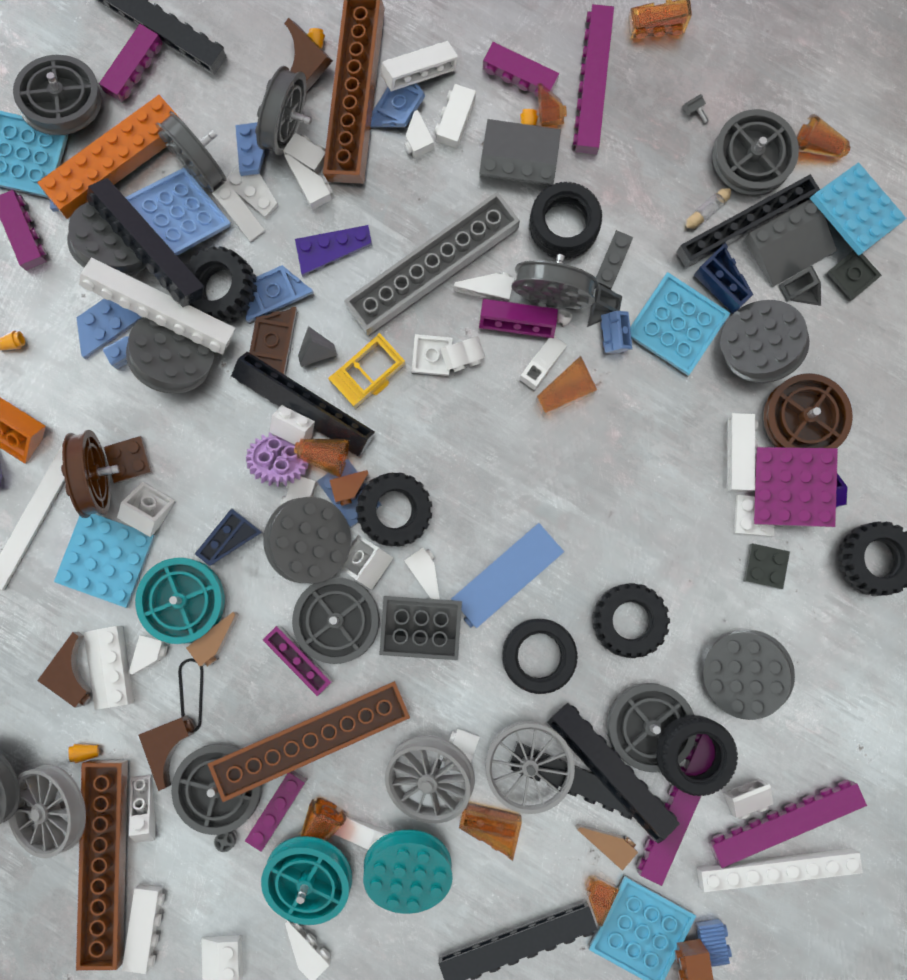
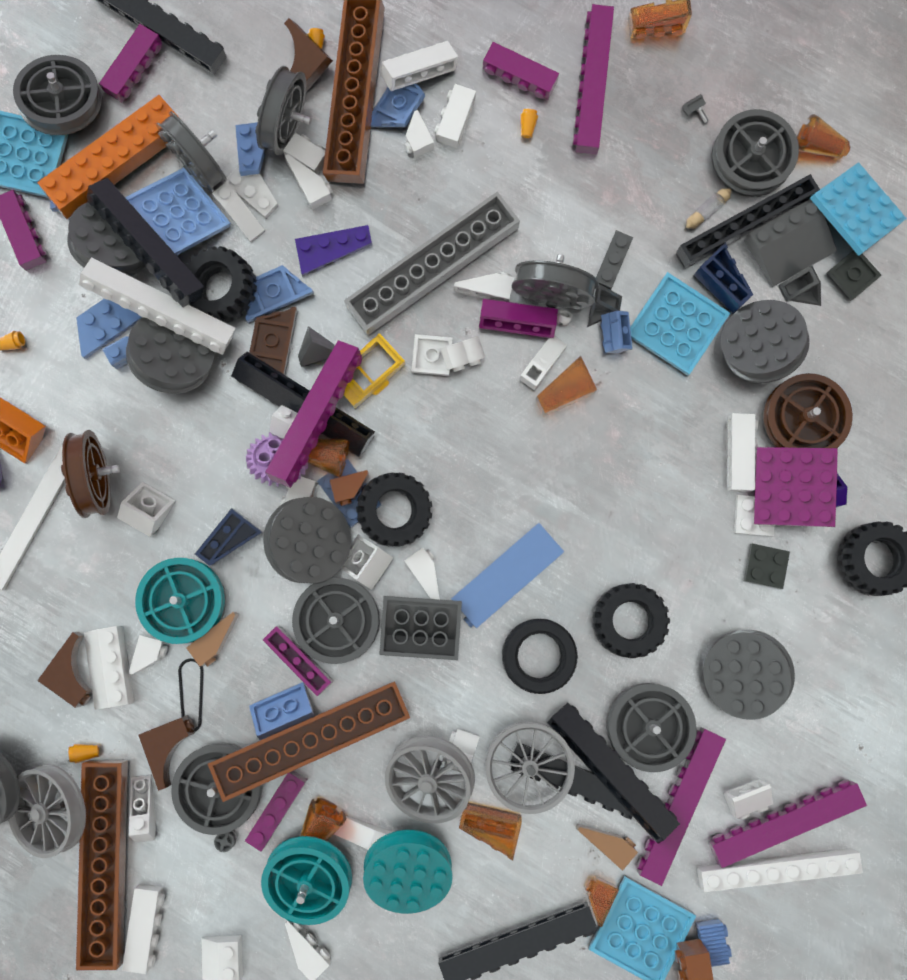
(104, 559): medium azure plate -> none
(130, 457): reddish brown plate -> none
(281, 711): none -> medium blue plate
(314, 414): none -> magenta brick
(520, 152): dark grey slope -> none
(550, 107): clear orange slope -> none
(576, 196): black tyre -> none
(723, 763): black tyre -> none

